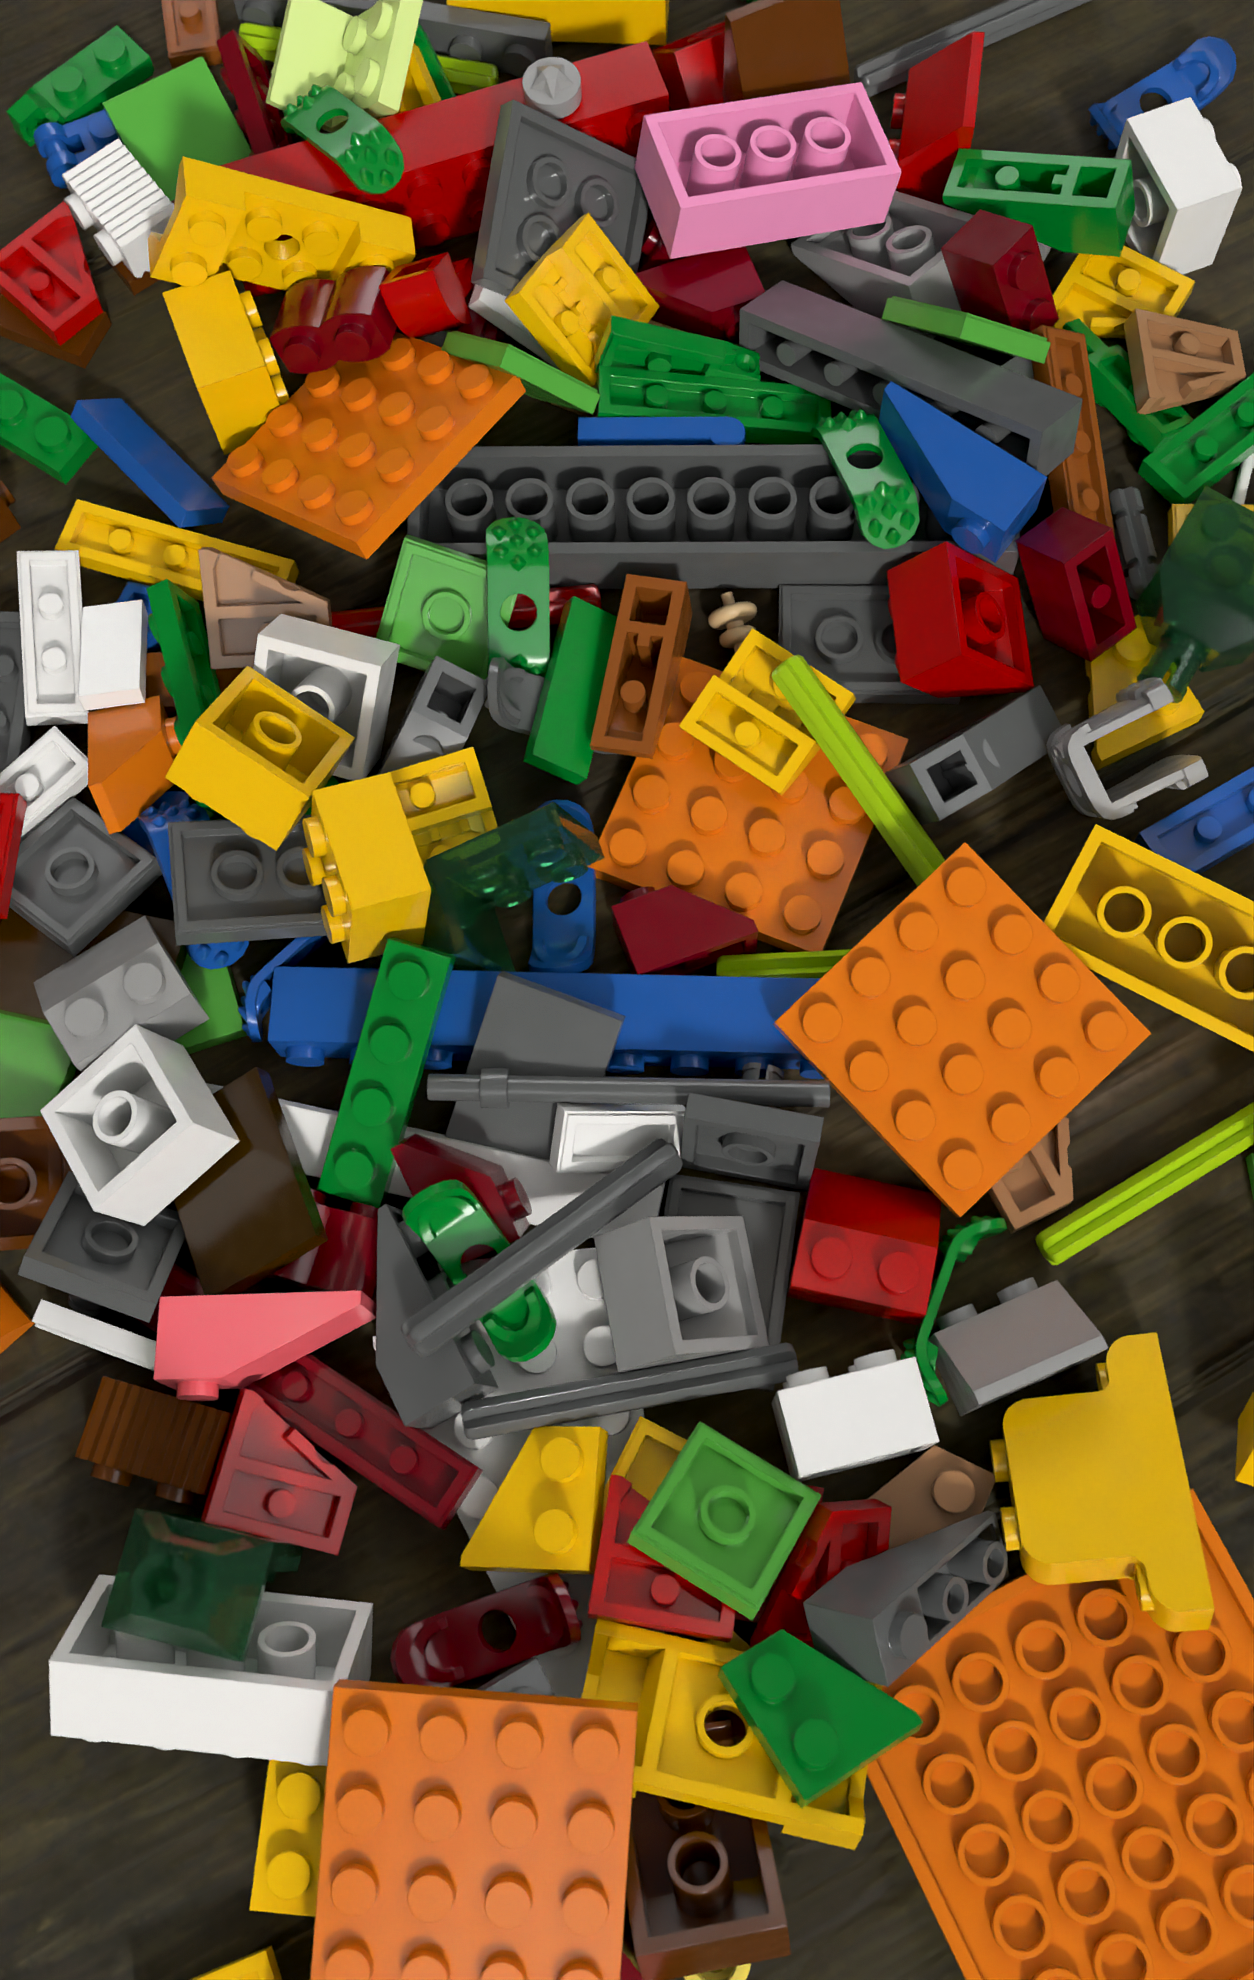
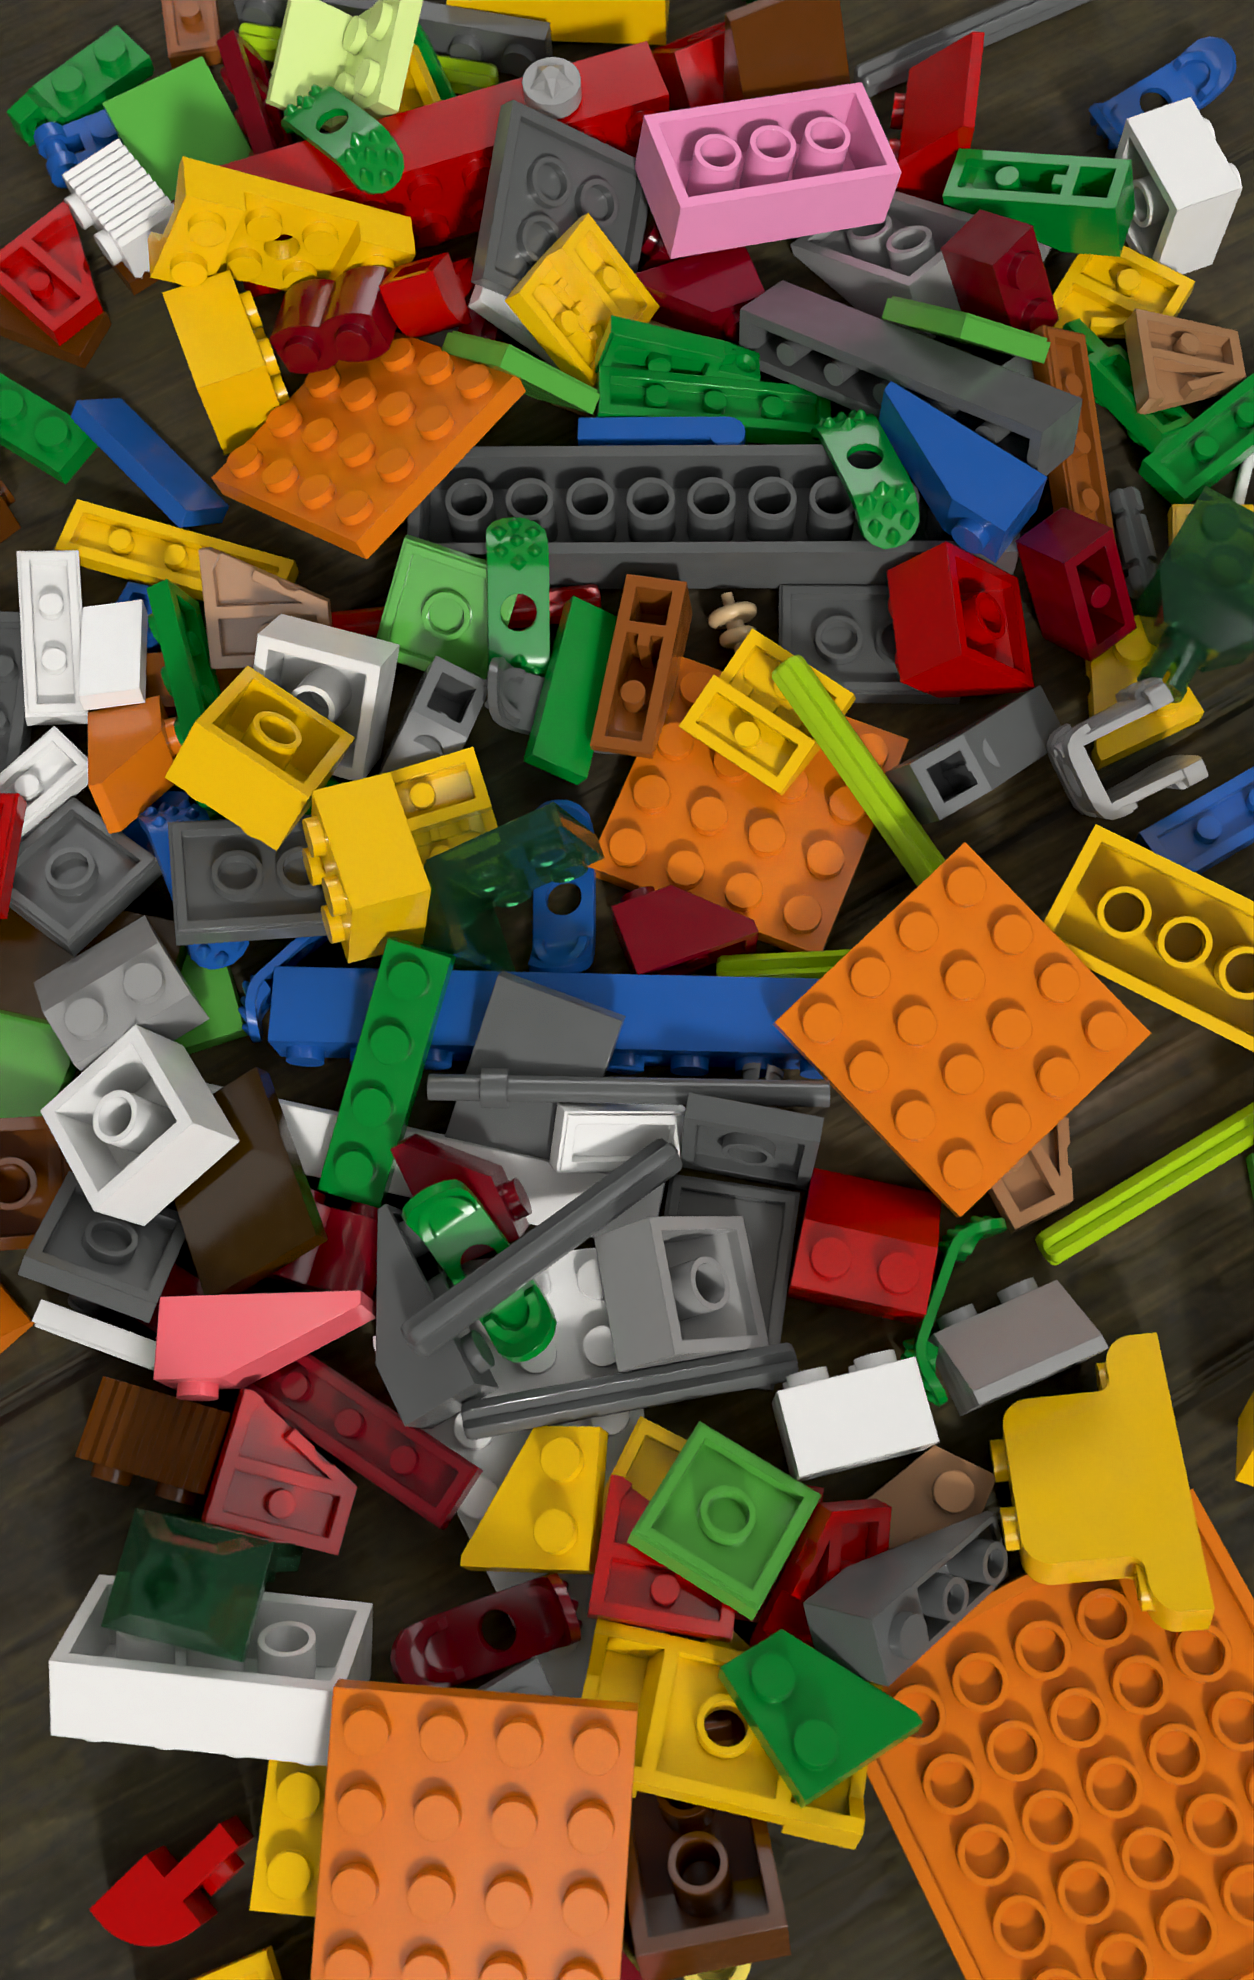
(163, 1898): none -> red brick

